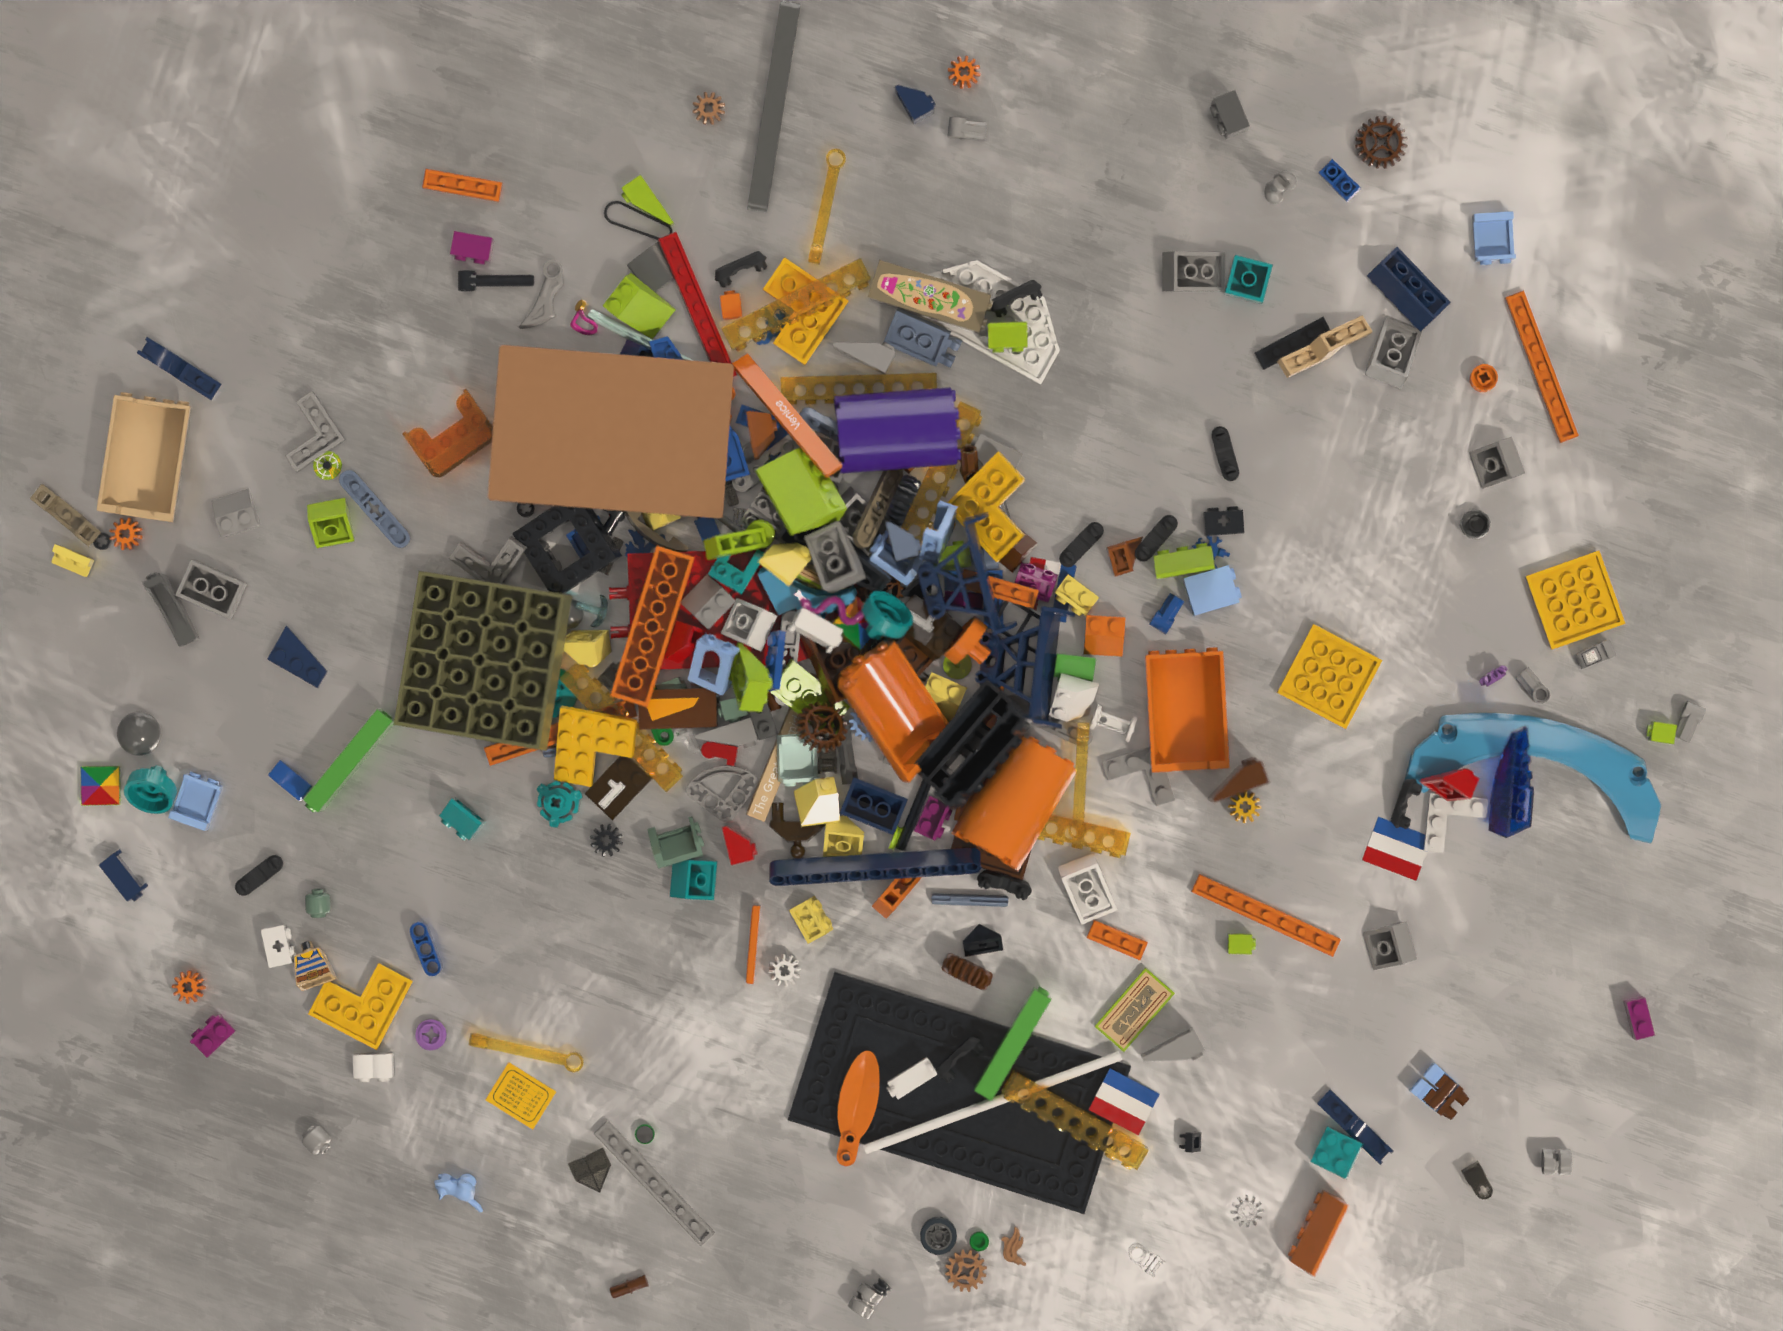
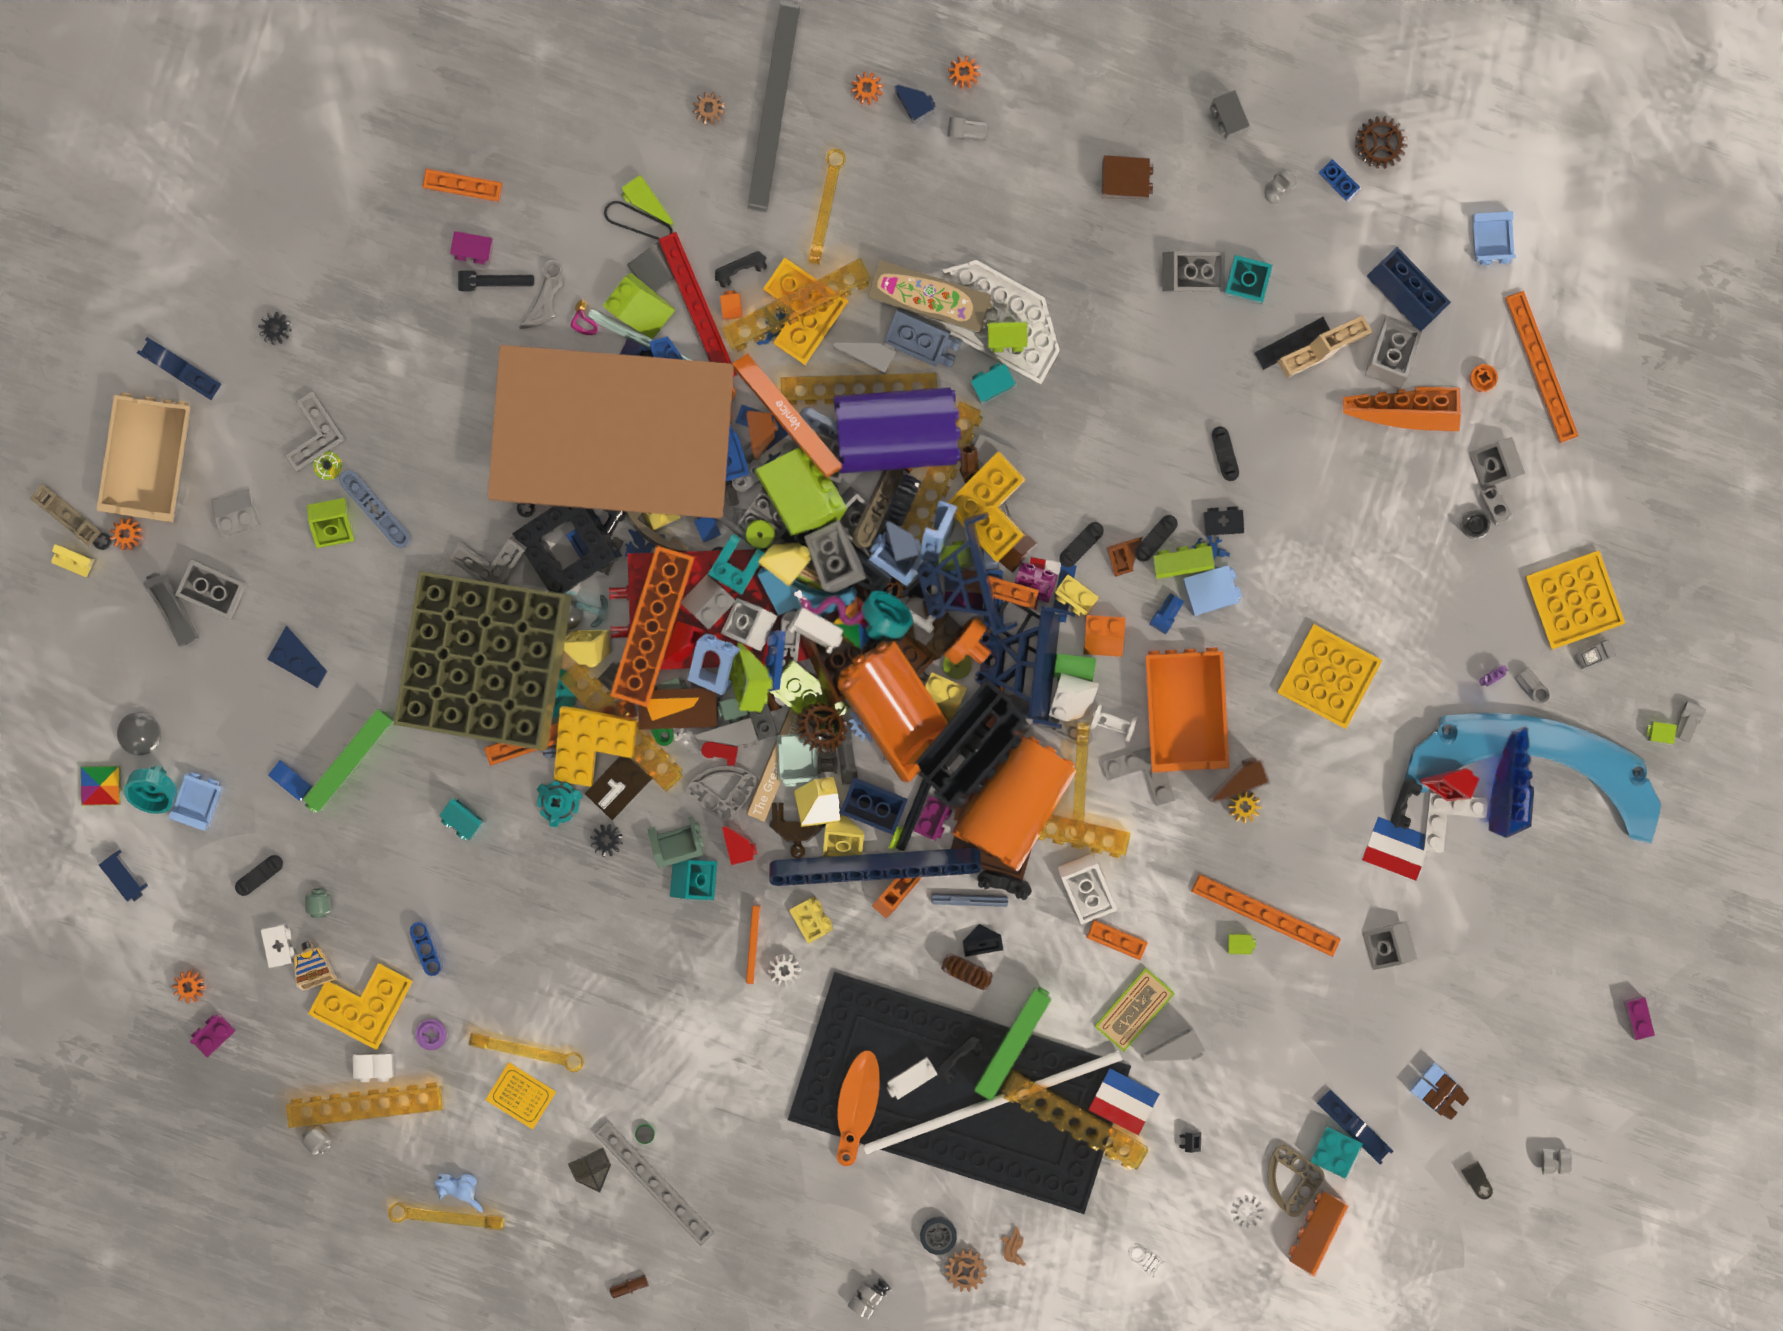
(271, 334): none -> black gear
(297, 1119): none -> clear yellow brick
(455, 443): clear orange windscreen -> none
(487, 1222): none -> clear yellow piece
(735, 543): lime slope -> none
(874, 86): none -> orange gear
(979, 1241): green tile -> none
(992, 383): none -> teal brick
(1029, 288): black piece -> none
(1126, 177): none -> reddish brown slope
(1305, 1181): none -> dark tan beam
(1417, 409): none -> orange wedge
(1495, 505): none -> light grey leg

